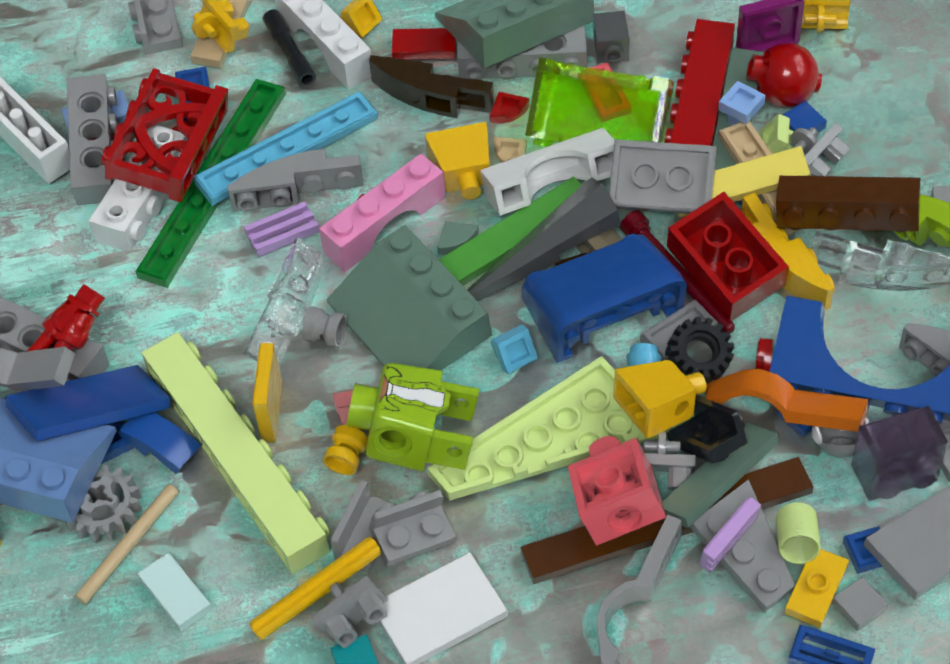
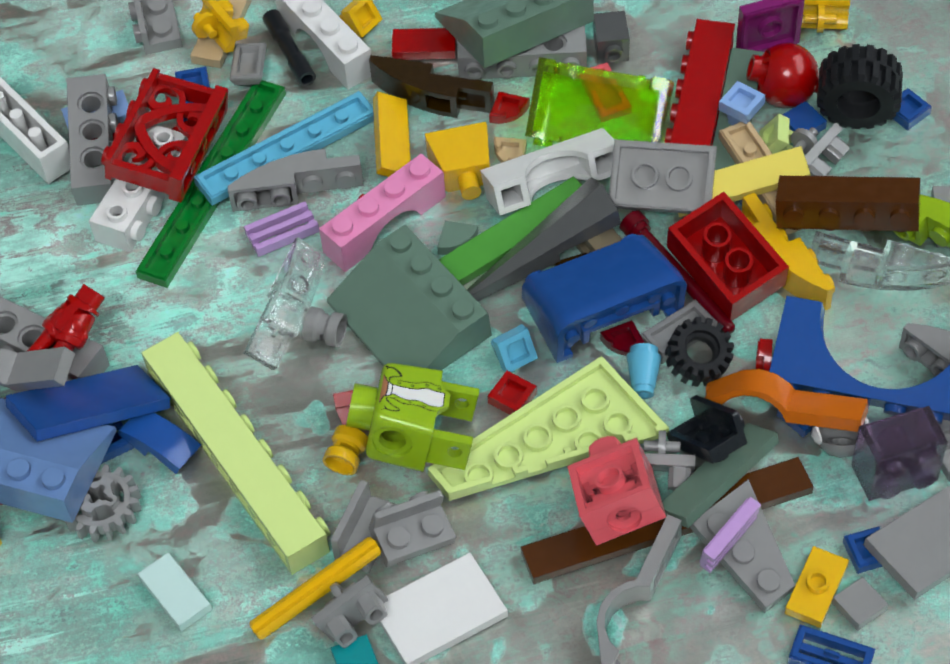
(126, 544): tan bar -> none
(248, 63): none -> light grey tile
(267, 392): yellow tile -> none
(390, 133): none -> yellow tile
(511, 393): none -> red tile
(621, 338): none -> dark red tile
(657, 395): yellow torso -> none
(798, 533): yellowish green piece -> none
(860, 86): none -> black tyre
(912, 110): none -> blue tile

